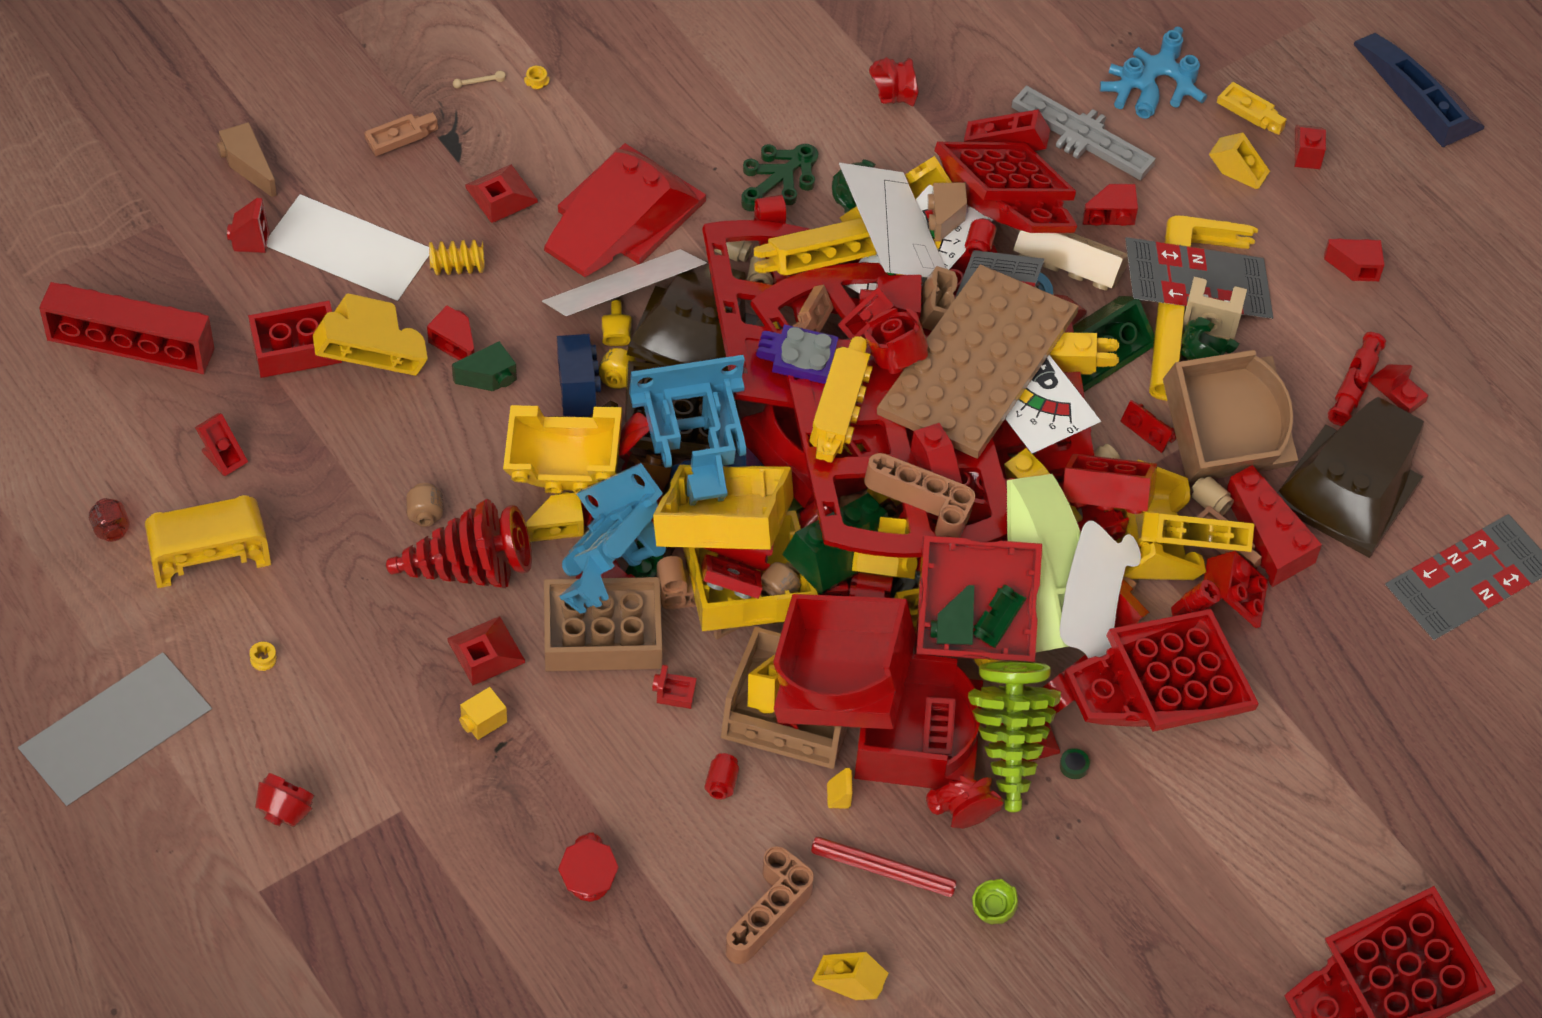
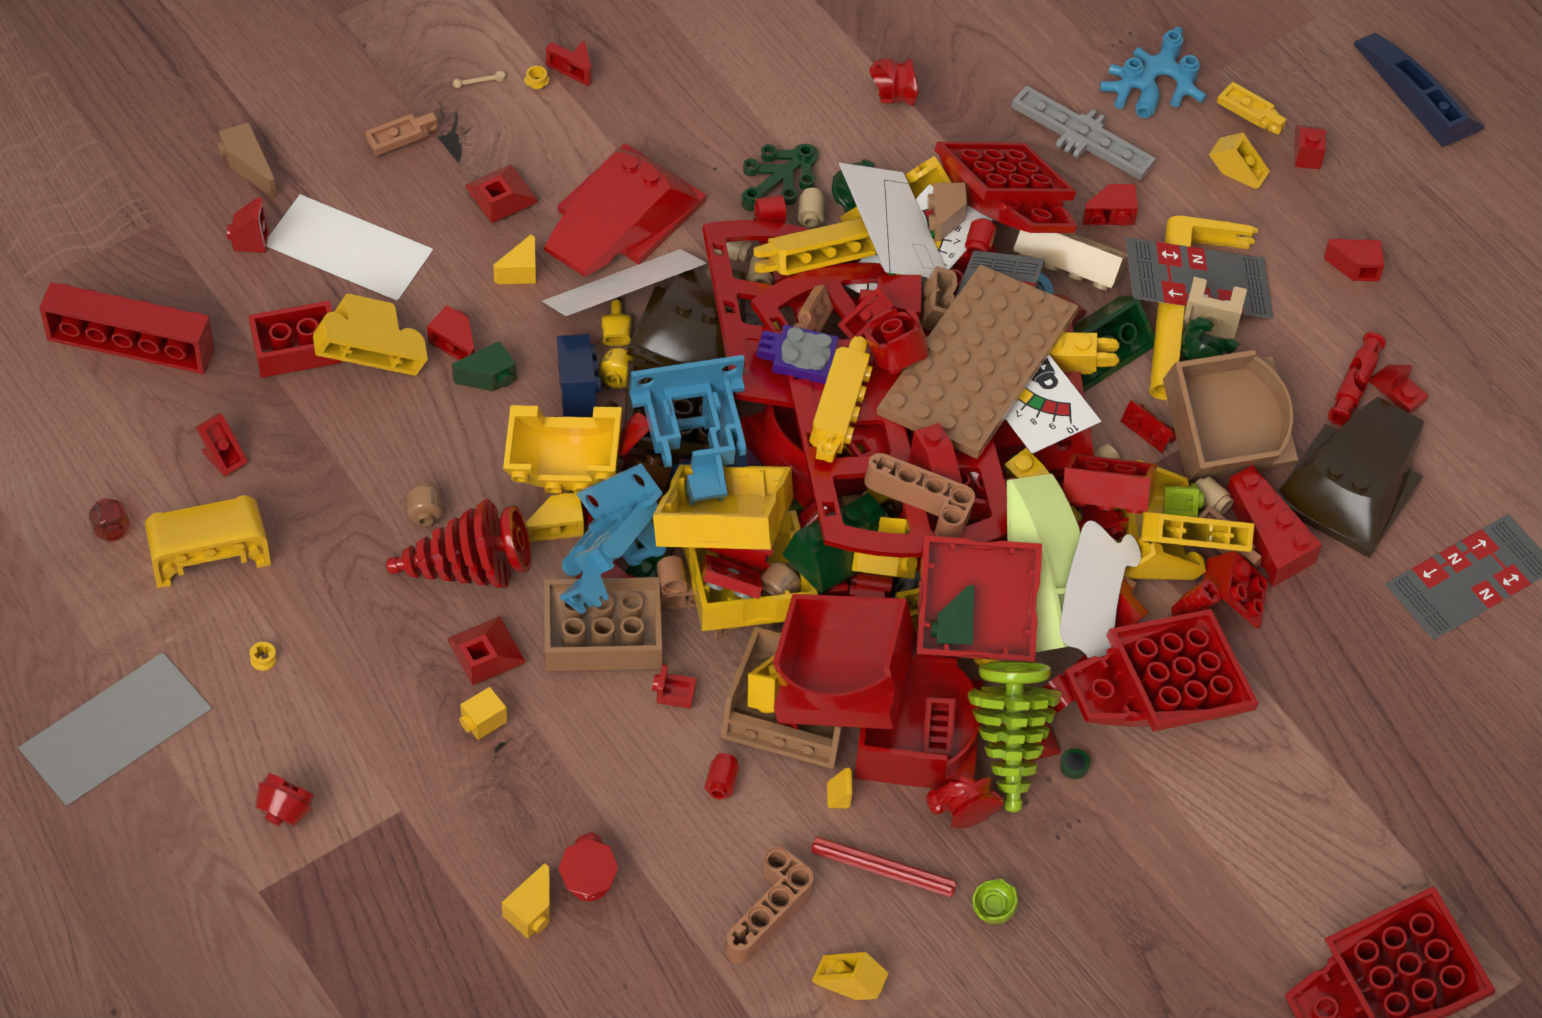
(456, 257): yellow piece -> none
(517, 265): none -> yellow slope
(530, 904): none -> yellow slope
(572, 64): none -> red slope
(811, 208): none -> tan brick
(1004, 609): dark green hinge -> none
(1018, 127): red slope -> none
(1182, 500): none -> lime bracket

